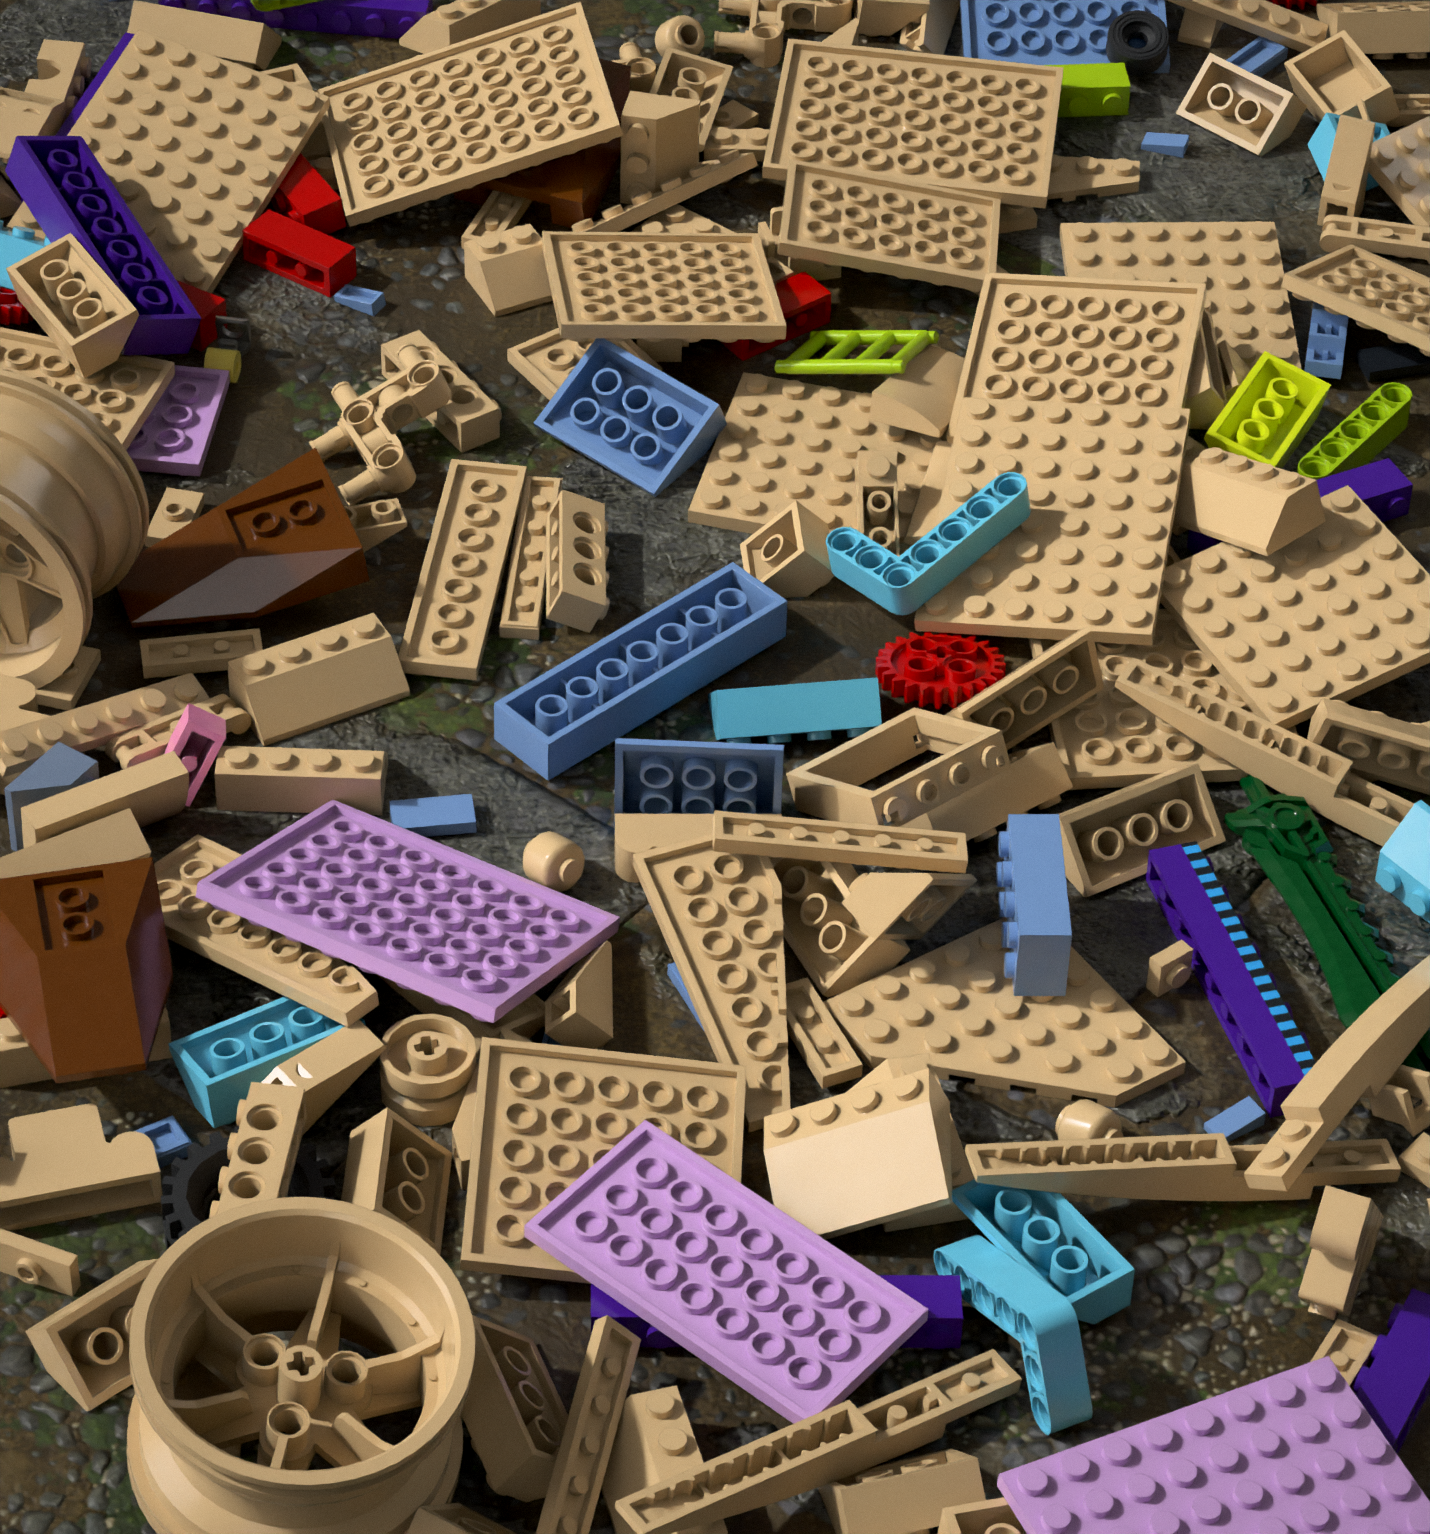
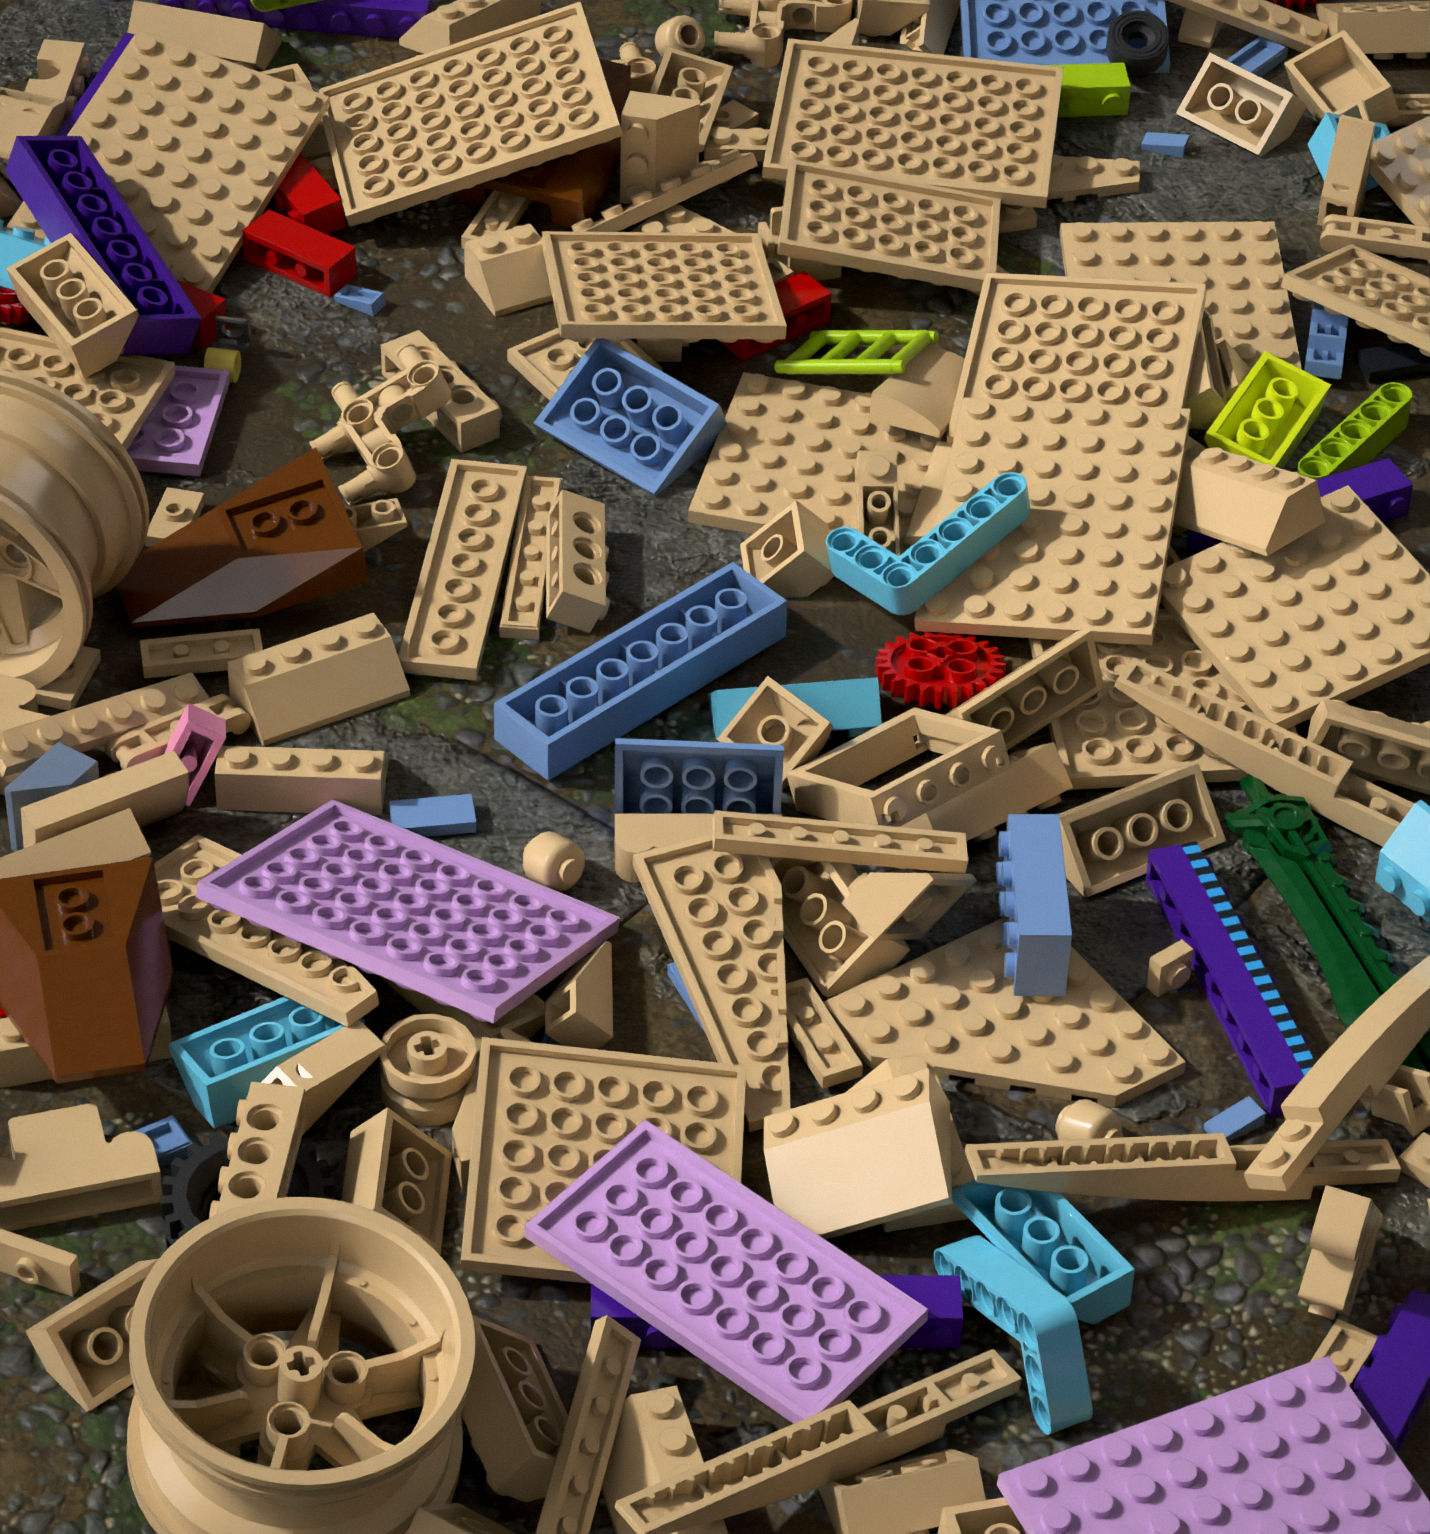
(779, 719): none -> tan slope

